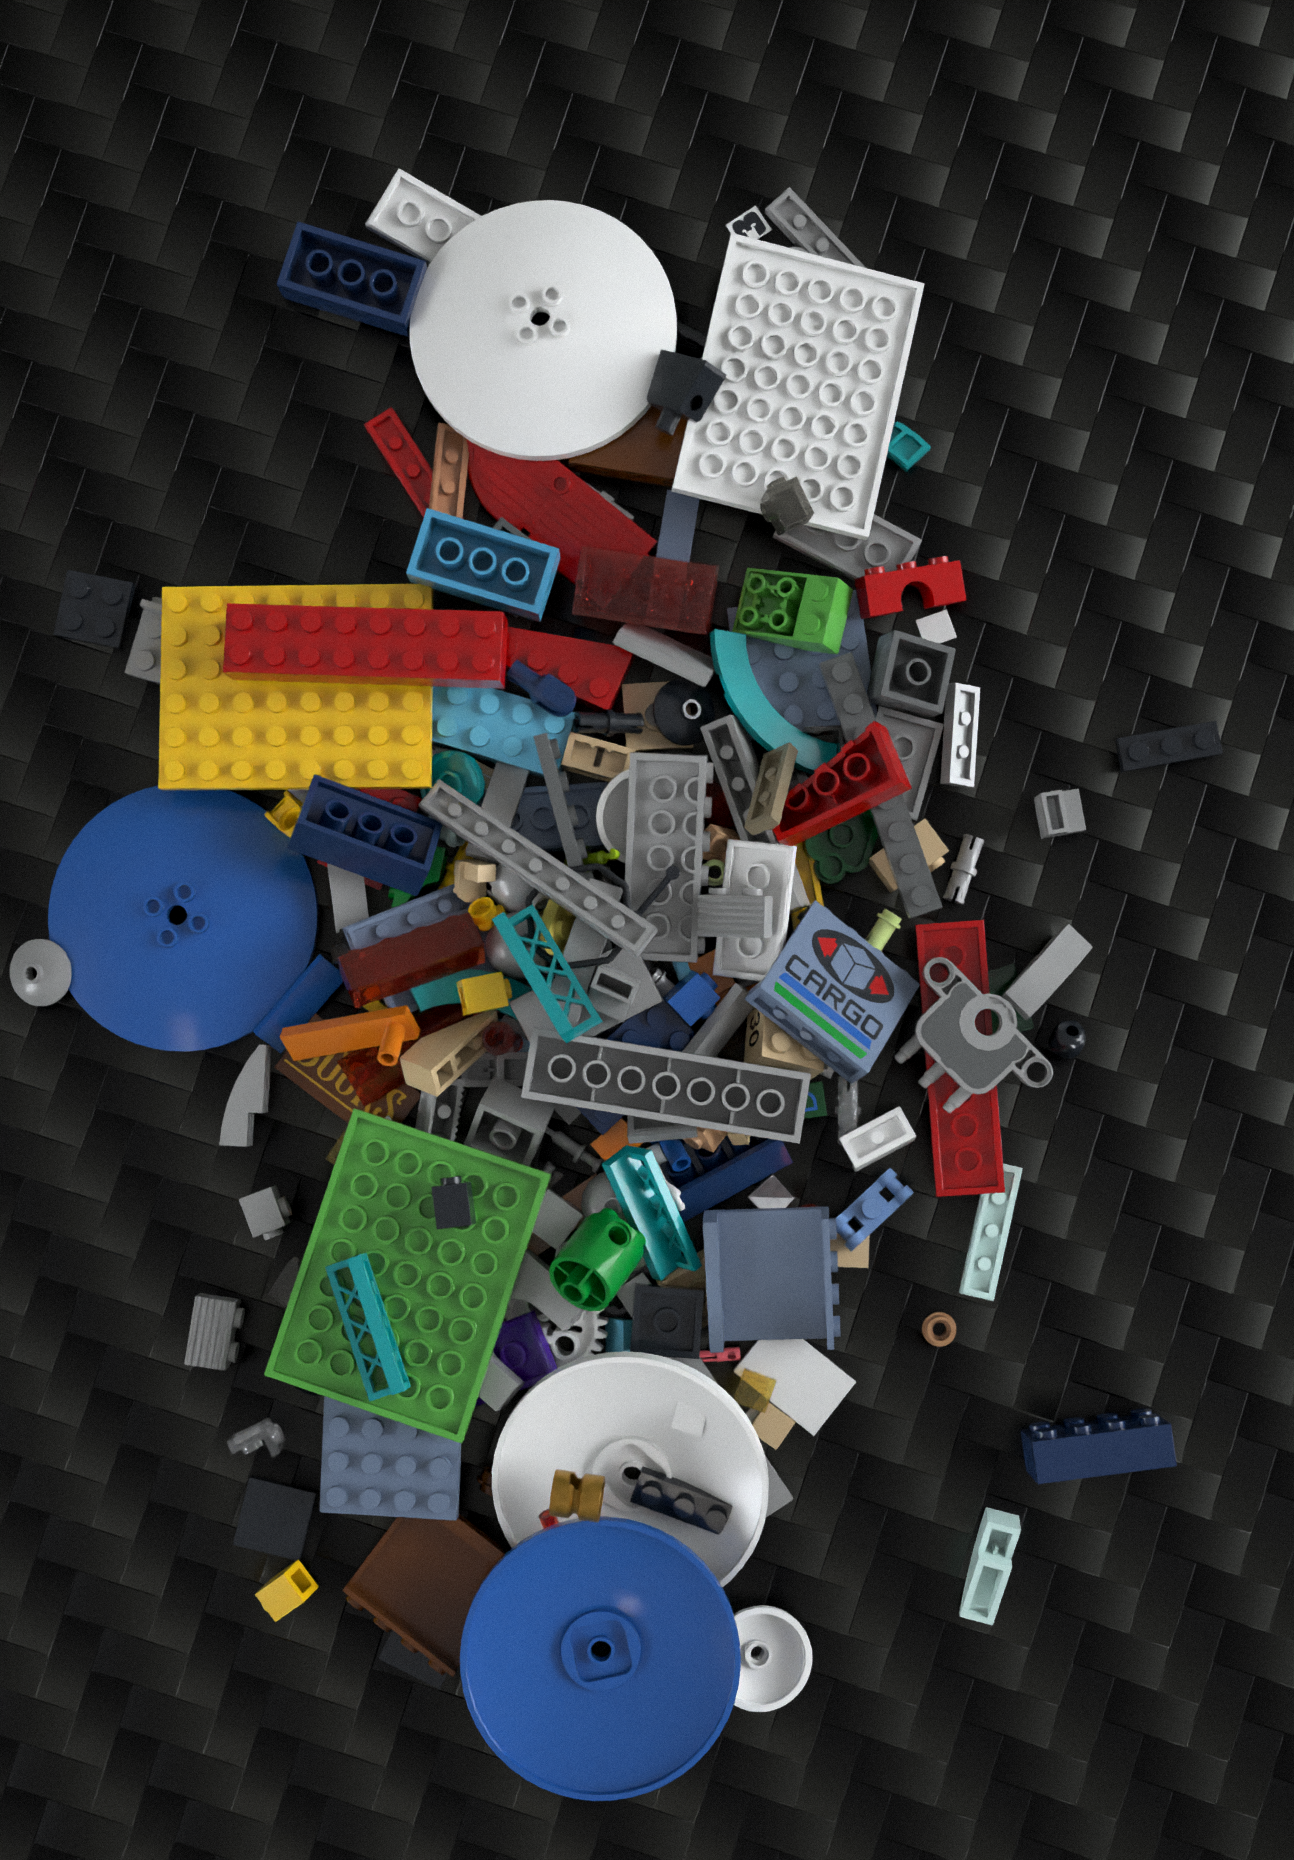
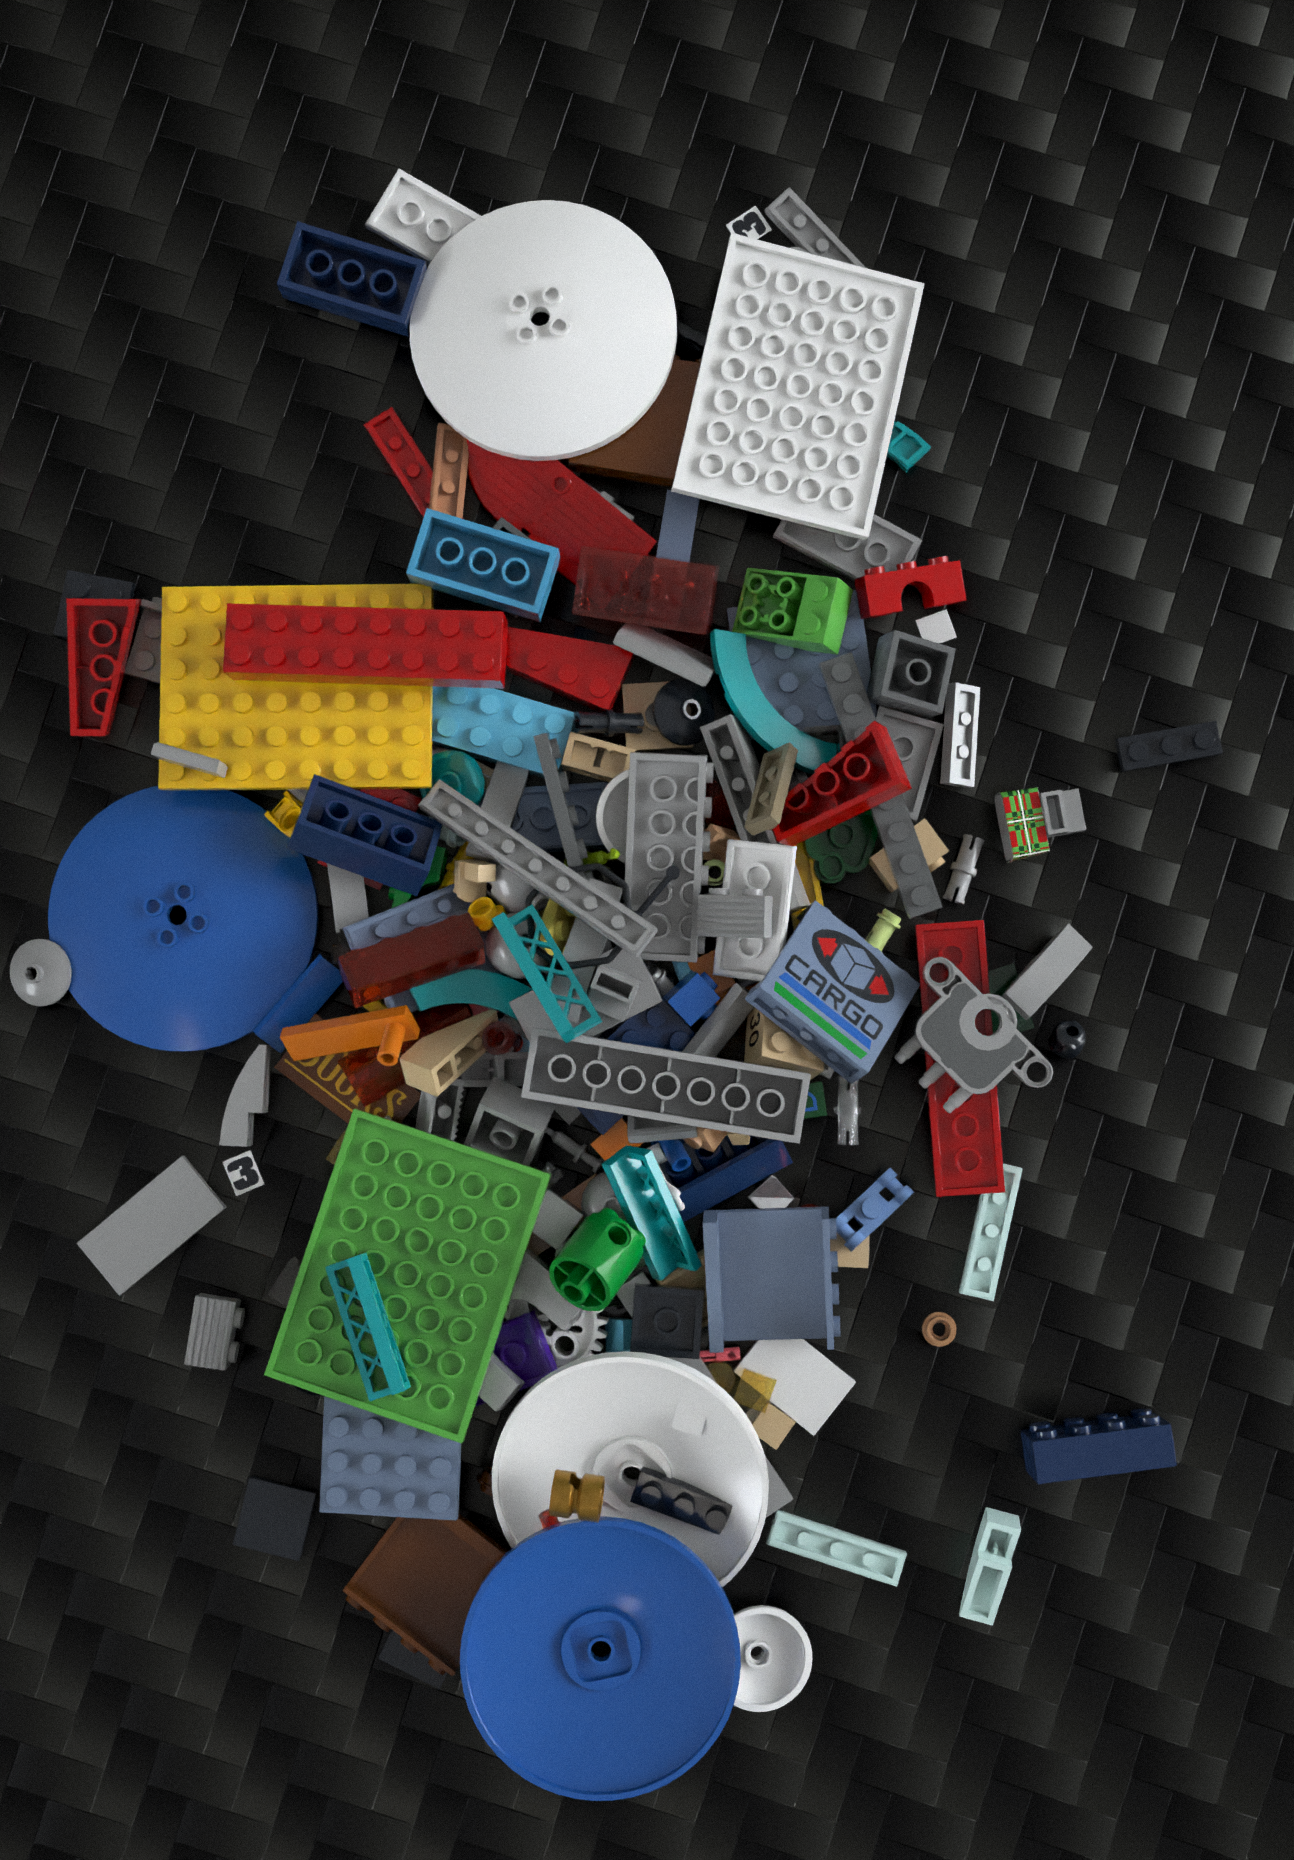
(97, 658): none -> red wedge
(151, 1225): none -> light grey tile
(189, 759): none -> light grey tile
(243, 1173): none -> sticker
(251, 1437): clear bracket -> none
(266, 1212): light grey brick -> none
(286, 1590): yellow brick -> none
(453, 1203): black brick -> none
(484, 993): yellow brick -> none
(544, 690): dark blue arm -> none
(682, 389): black torso -> none
(722, 1374): none -> clear yellow tile
(785, 505): clear smoke brick -> none
(836, 1547): none -> light aqua tile
(877, 1138): white panel -> none
(1021, 823): none -> piece

